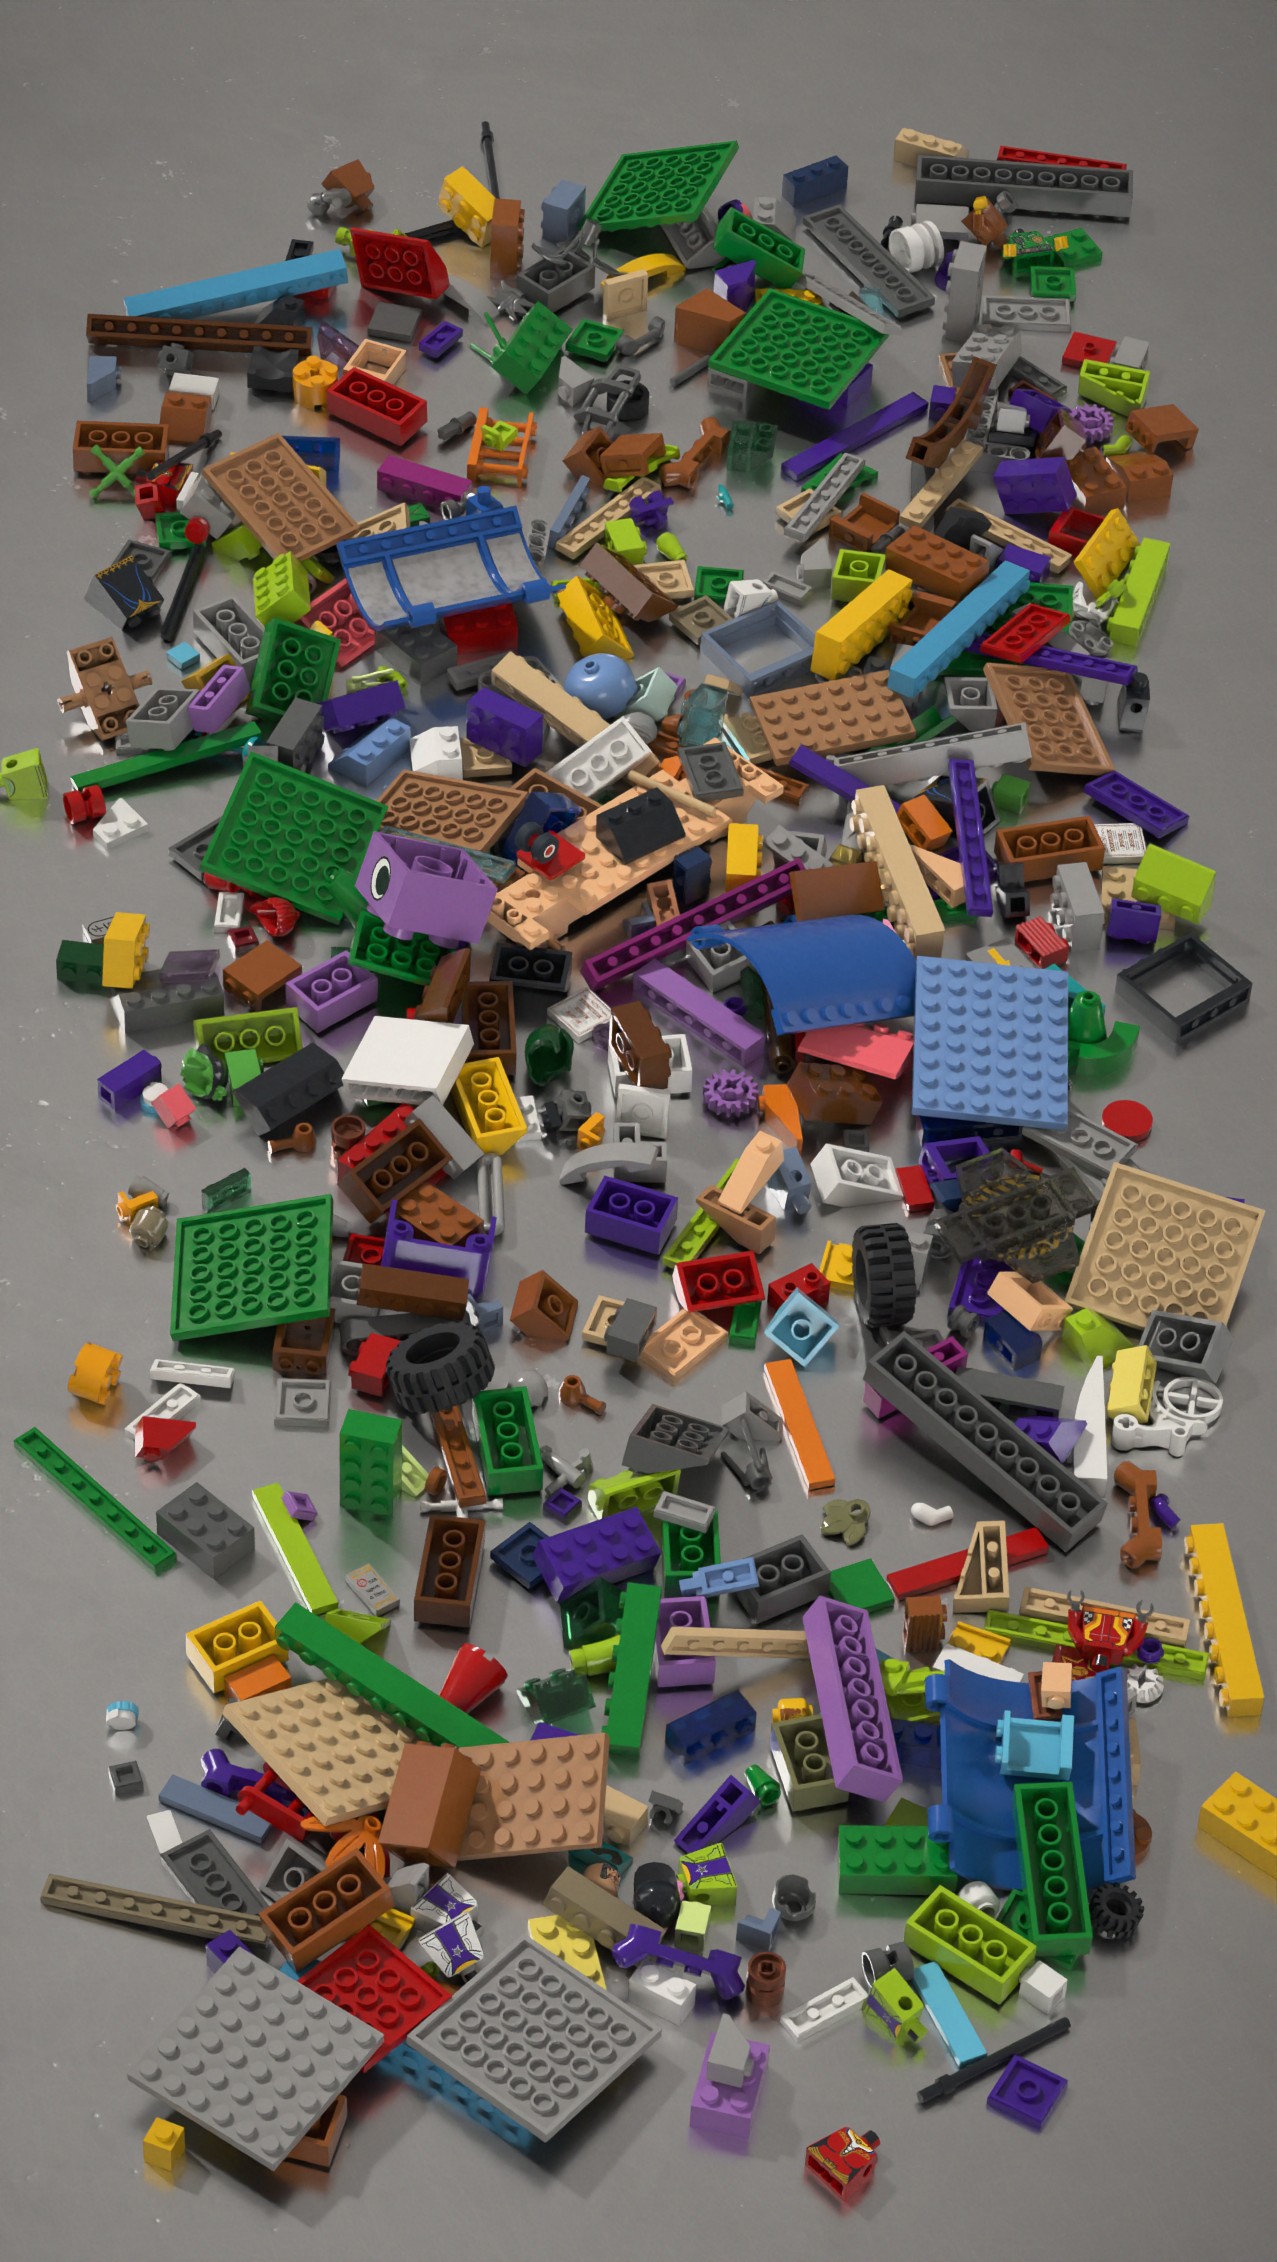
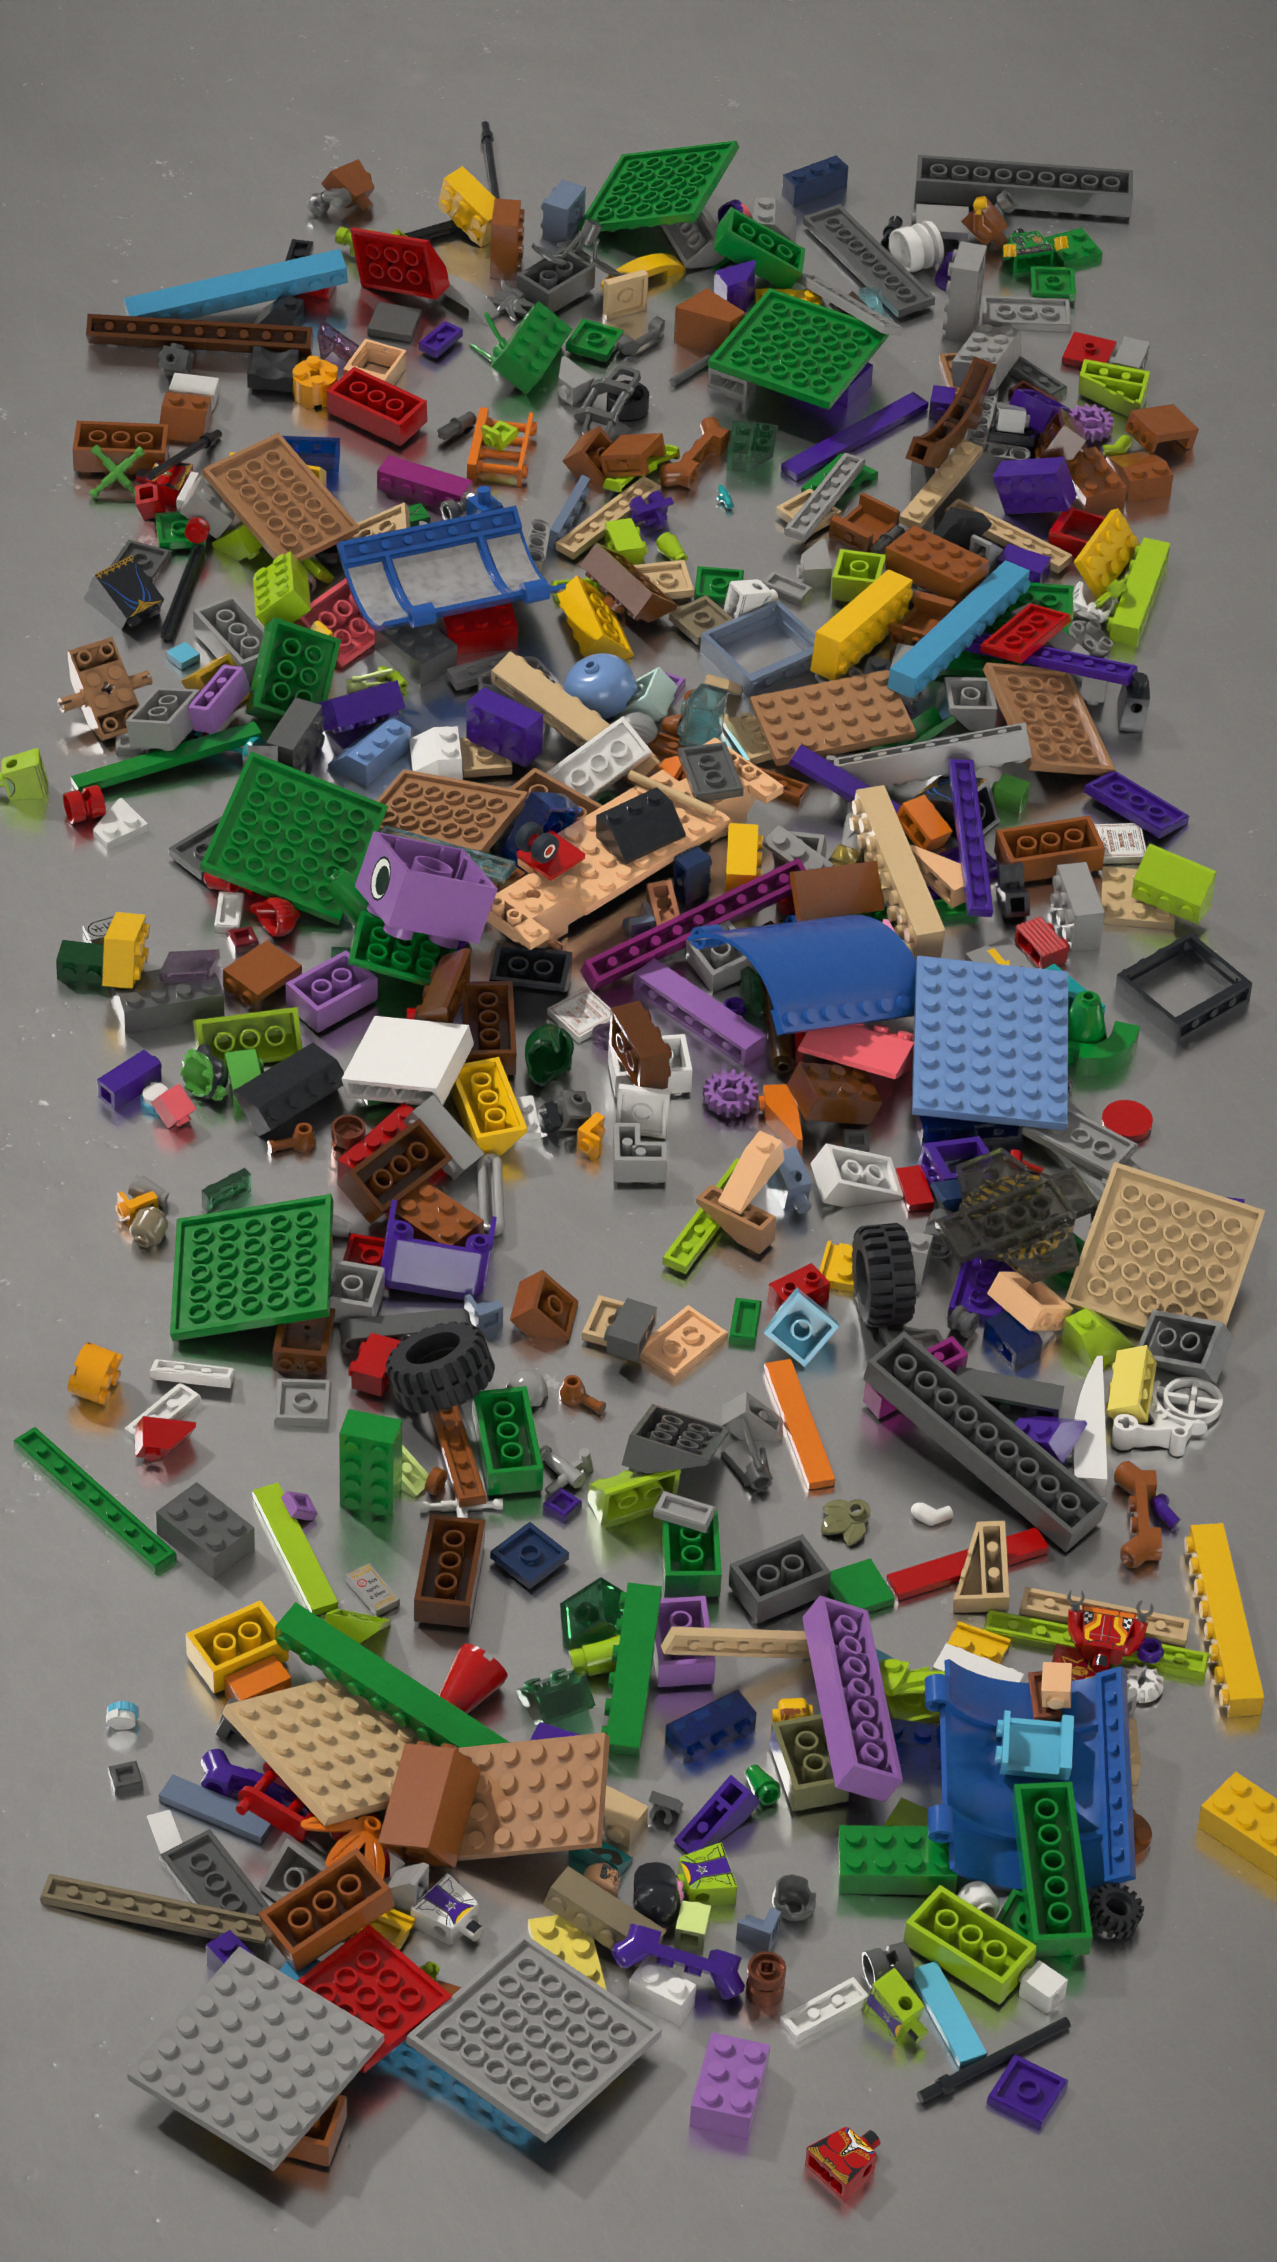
(102, 376): sand blue slope -> none
(164, 2144): yellow brick -> none
(412, 1292): reddish brown brick -> none
(454, 1947): torso -> none
(604, 1548): dark purple brick -> none
(610, 1155): light grey slope -> none
(631, 1215): dark purple brick -> none
(718, 1282): red slope -> none
(721, 1579): medium blue hinge -> none
(729, 2055): light grey slope -> none
(912, 143): tan slope -> none
(923, 1623): dark orange brick -> none
(1031, 156): red tile -> none
(1133, 920): dark purple brick -> none

